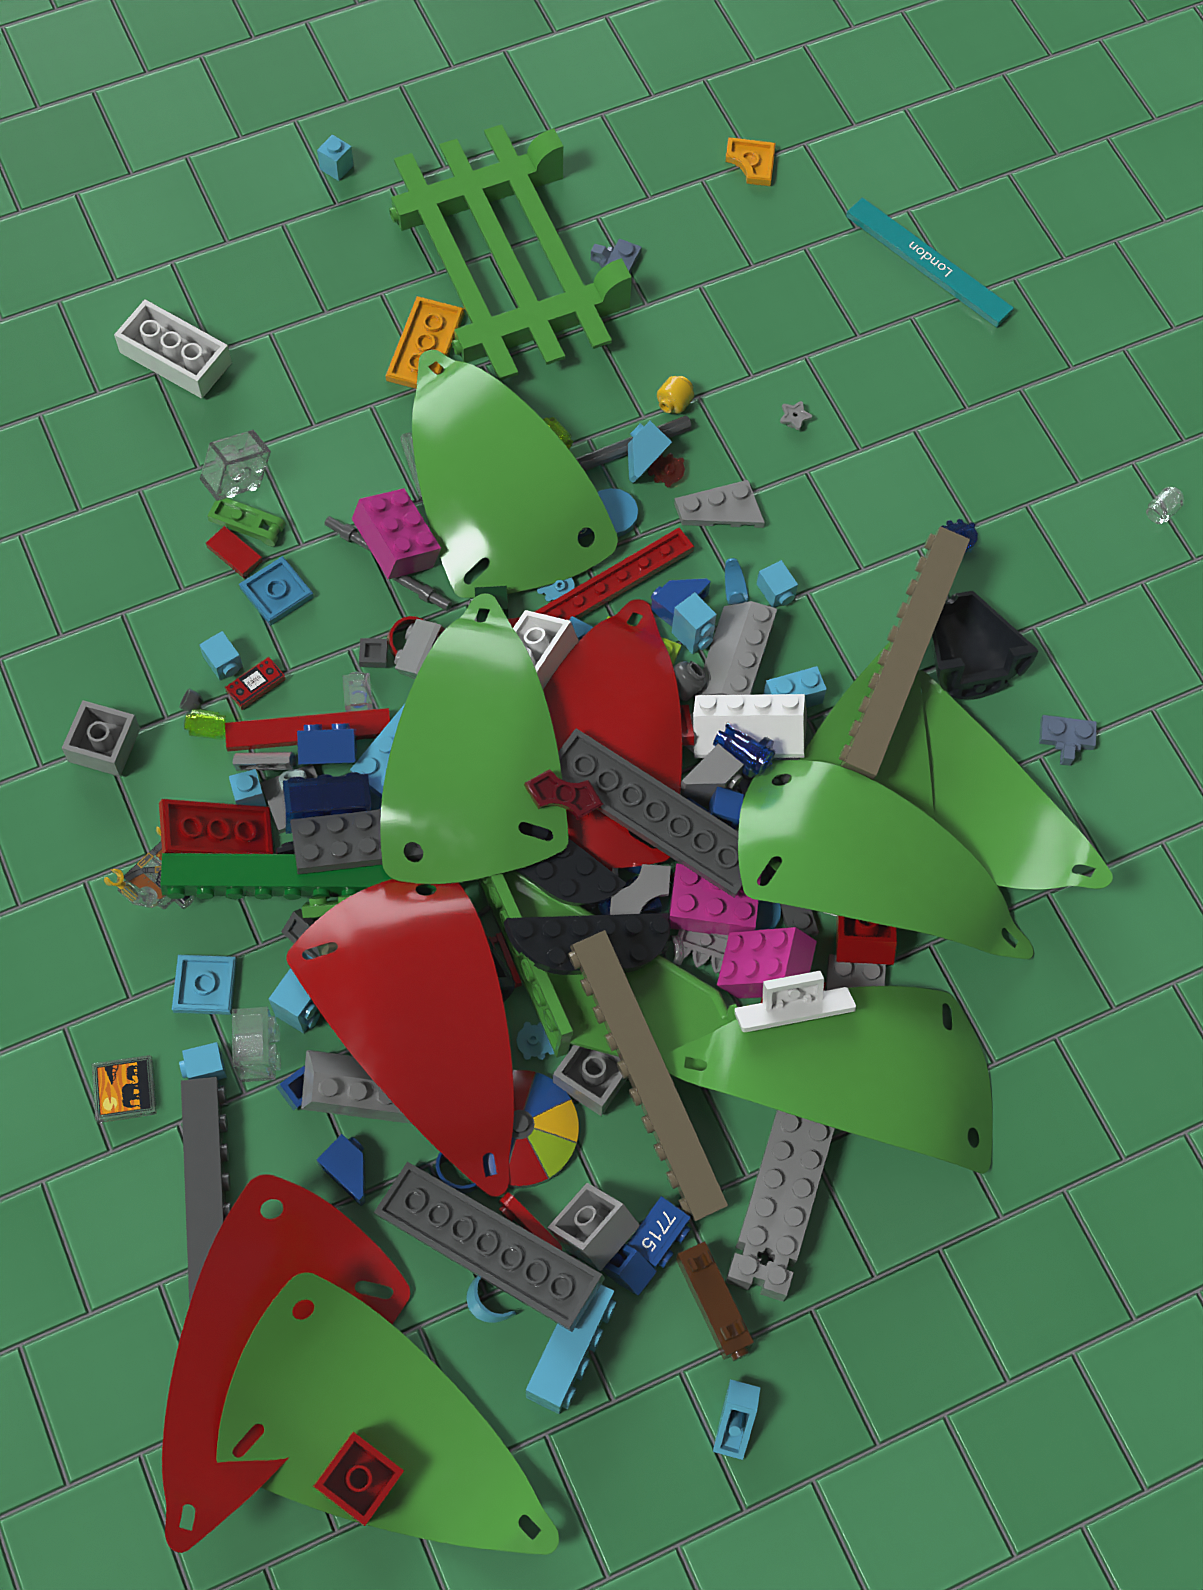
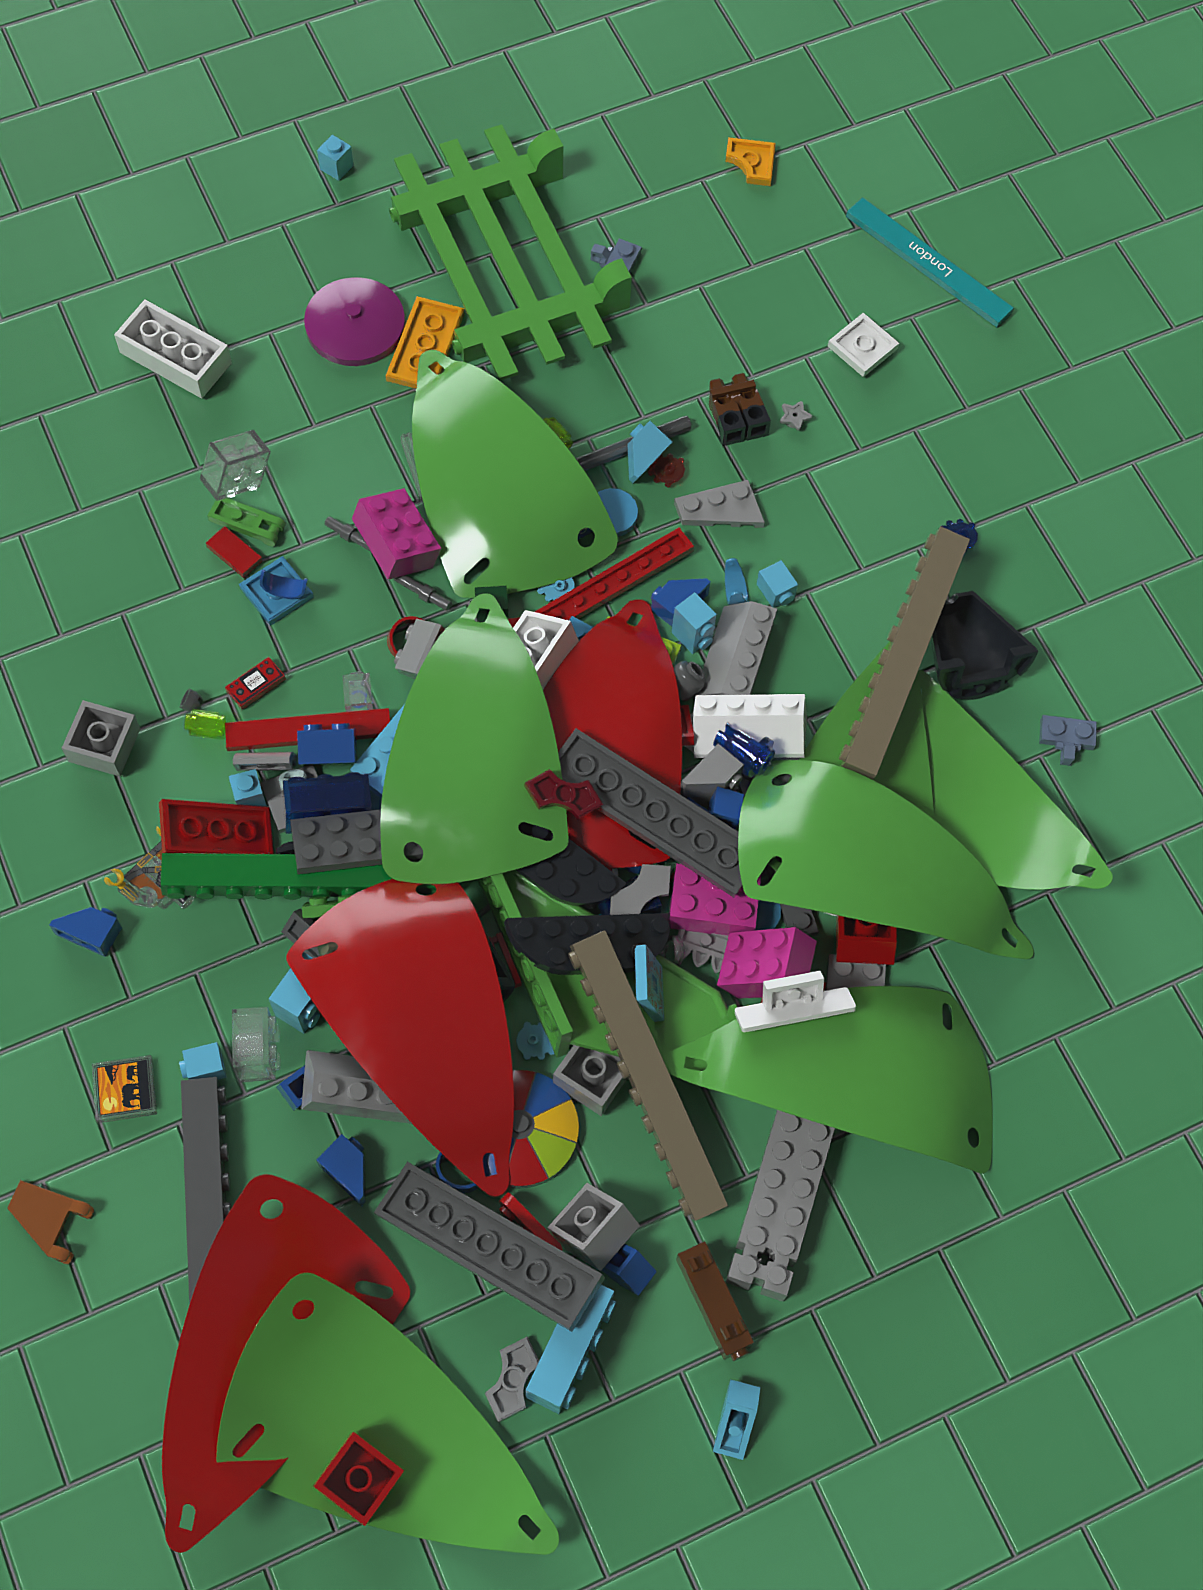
(44, 1216): none -> dark orange flag
(89, 928): none -> blue slope
(204, 984): medium azure tile -> none
(221, 656): medium azure brick -> none
(282, 586): none -> blue helmet
(354, 321): none -> magenta dish
(373, 652): dark grey plate -> none
(479, 1310): medium azure helmet -> none
(507, 1394): none -> light grey tile
(649, 983): none -> medium azure tile
(659, 1232): blue brick -> none
(675, 394): yellow head -> none
(738, 410): none -> hips
(801, 682): medium azure brick -> none
(863, 344): none -> white plate
(1165, 505): clear brick -> none

